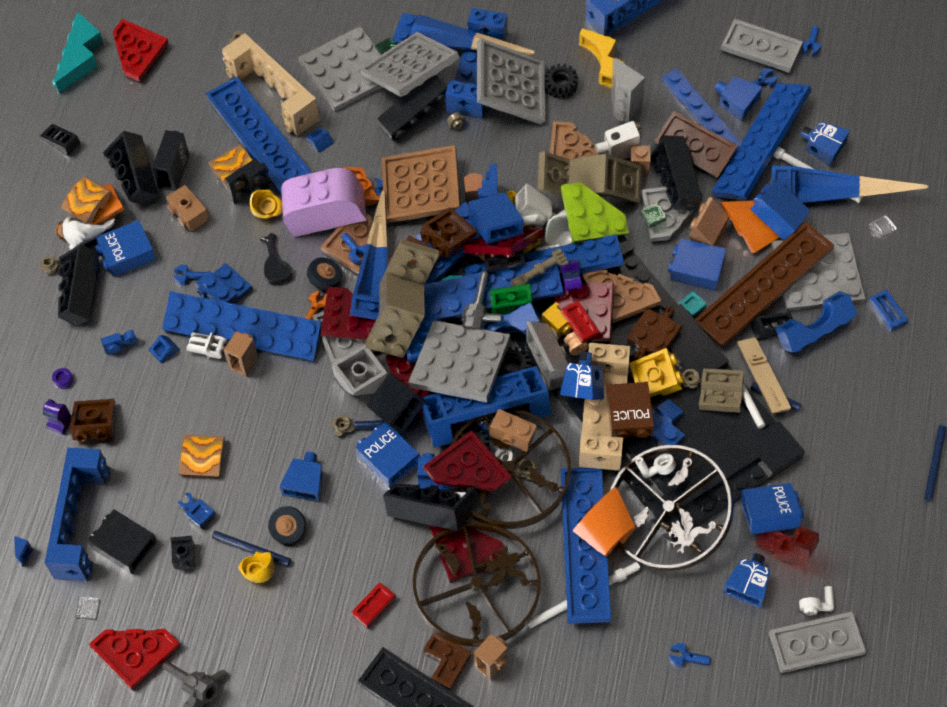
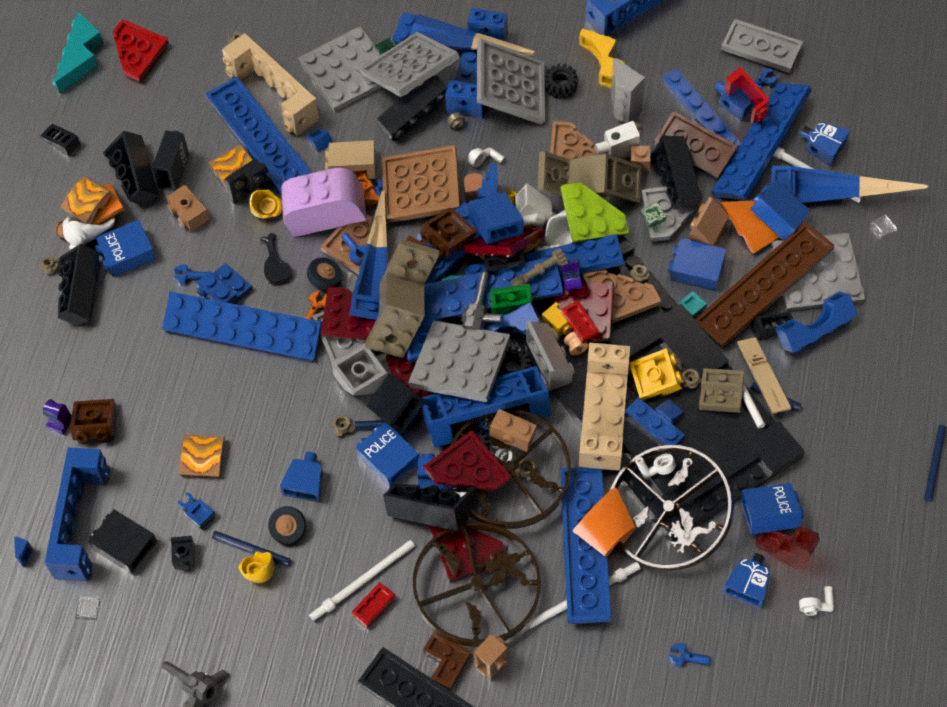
(62, 378): dark purple tile -> none
(117, 342): blue plate -> none
(134, 652): red plate -> none
(163, 348): blue slope -> none
(205, 344): white arm -> none
(241, 353): medium nougat brick -> none
(329, 604): none -> white bar
(352, 156): none -> tan panel
(478, 156): none -> white plate
(583, 379): blue torso -> none
(629, 410): reddish brown brick -> none
(640, 277): none -> dark tan plate
(654, 332): reddish brown plate -> none
(740, 79): none -> red panel
(812, 42): blue bar -> none
(816, 642): light grey plate -> none
(896, 323): blue tile -> none

